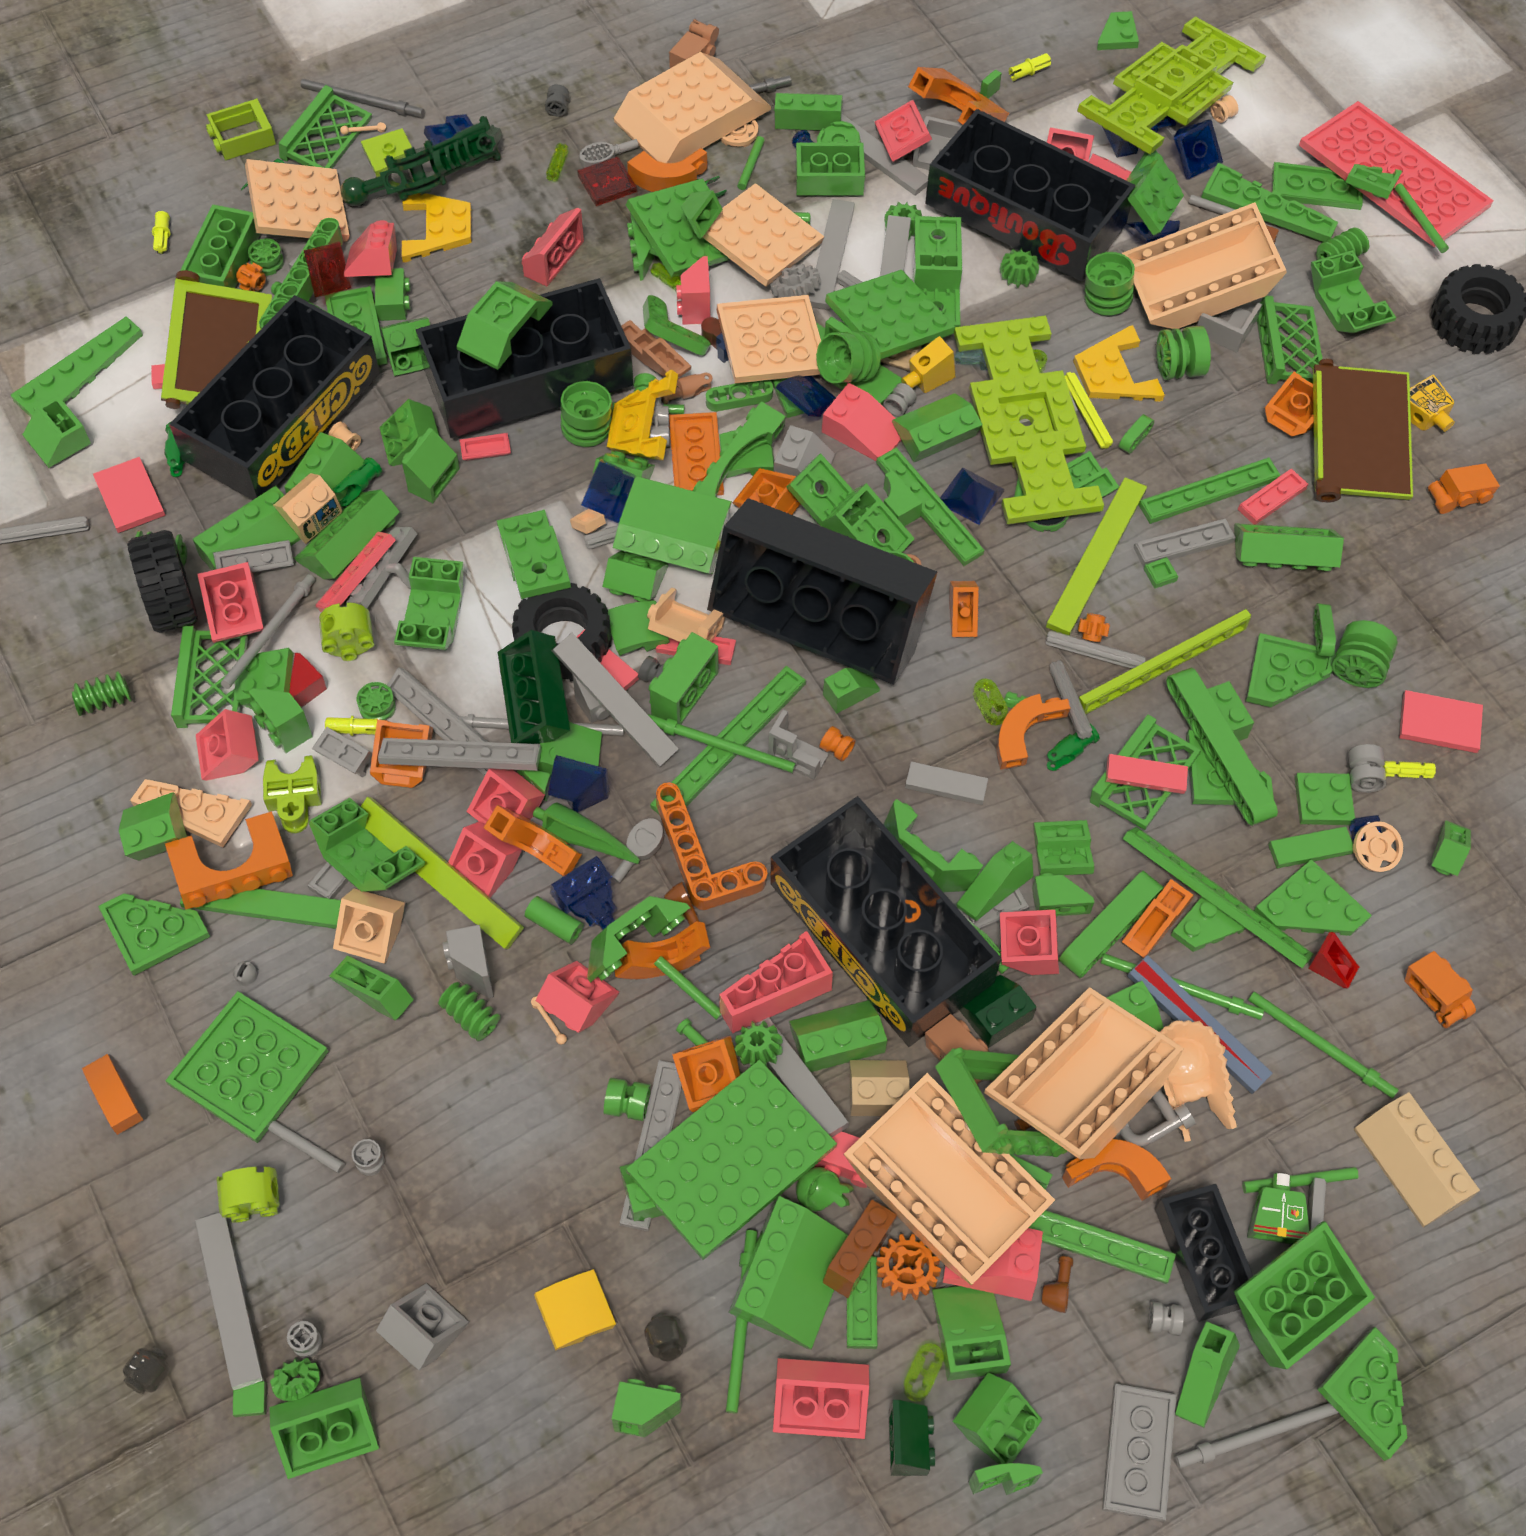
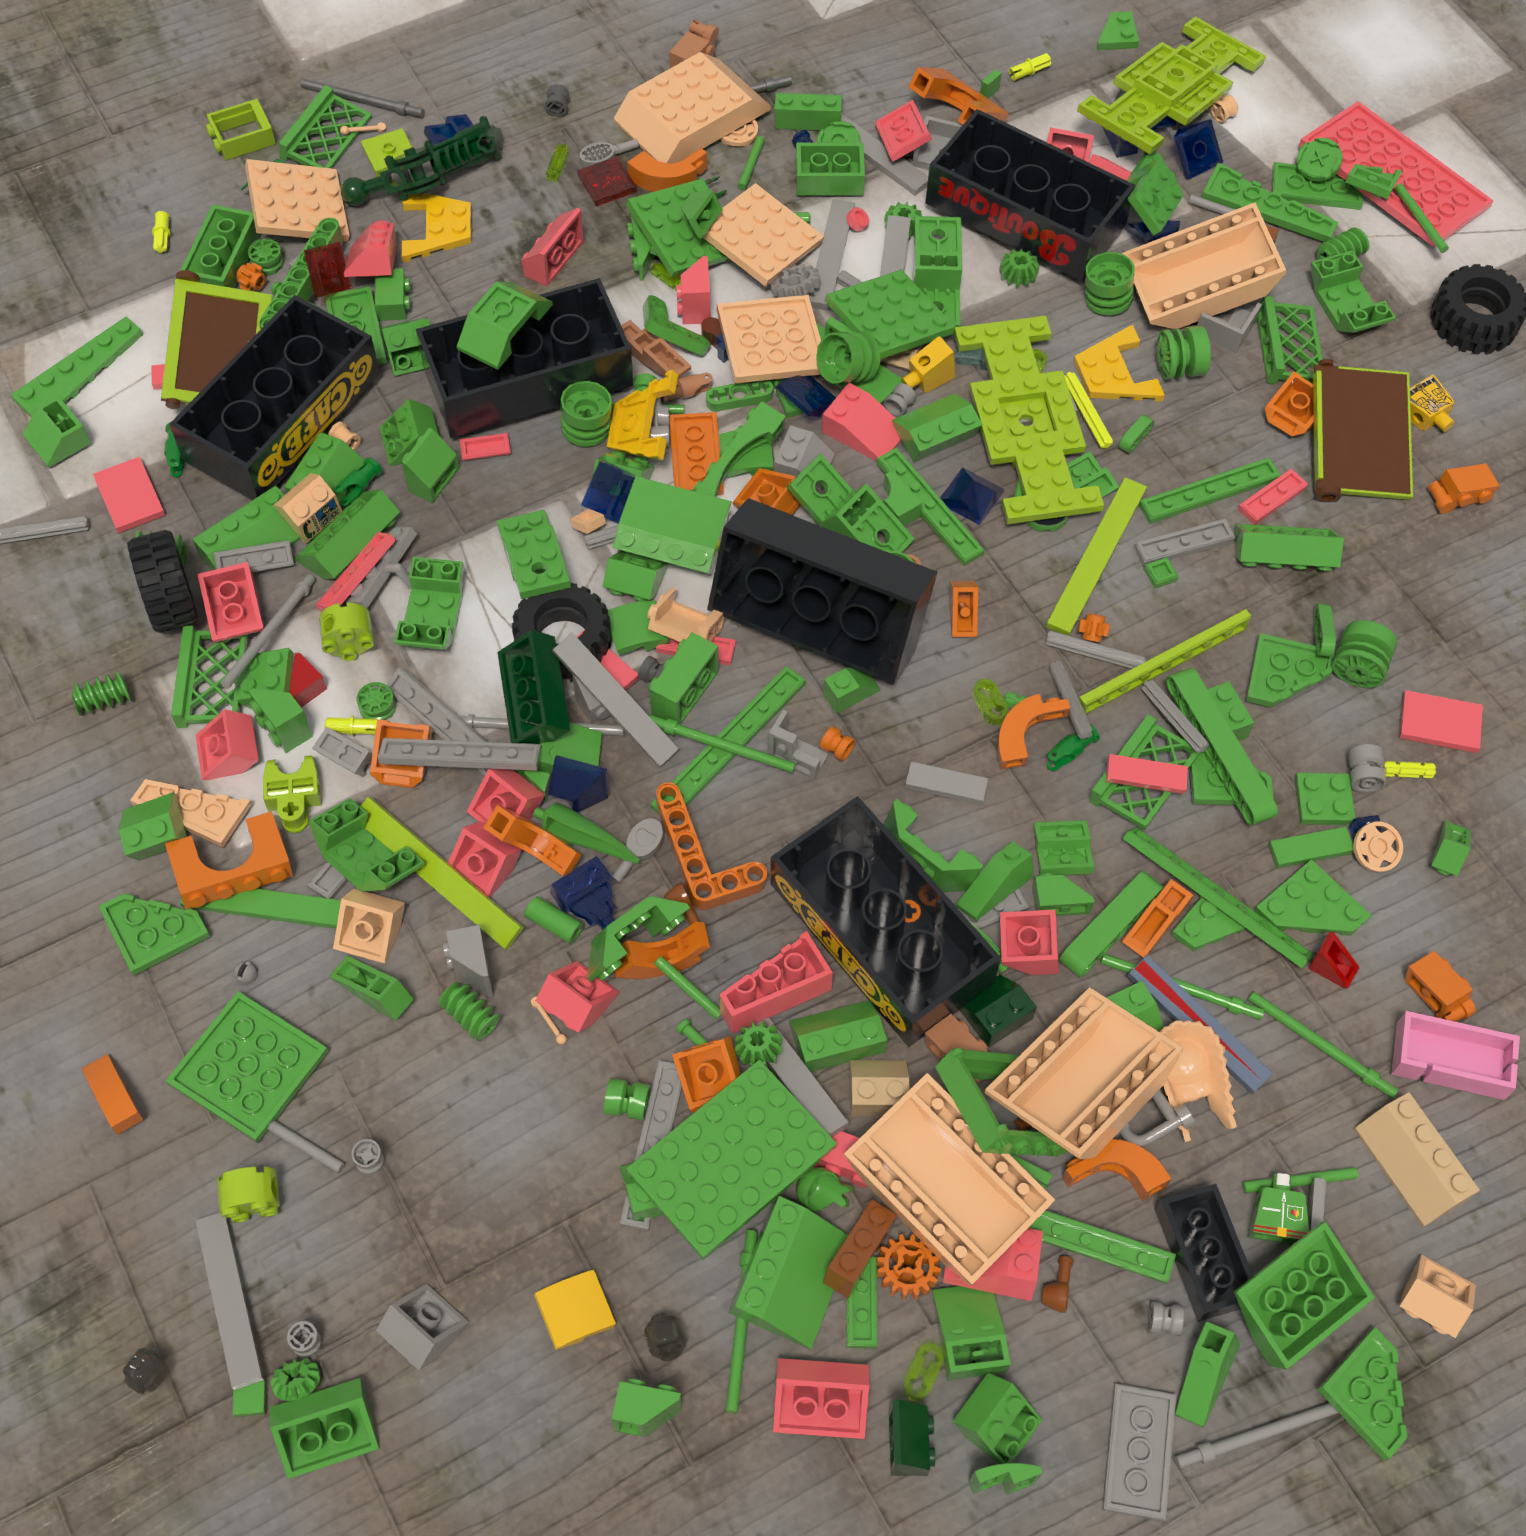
(857, 219): none -> coral tile
(1175, 716): none -> light grey axle
(1319, 159): none -> bright green tile
(1438, 1296): none -> light nougat slope
(1455, 1055): none -> bright pink piece

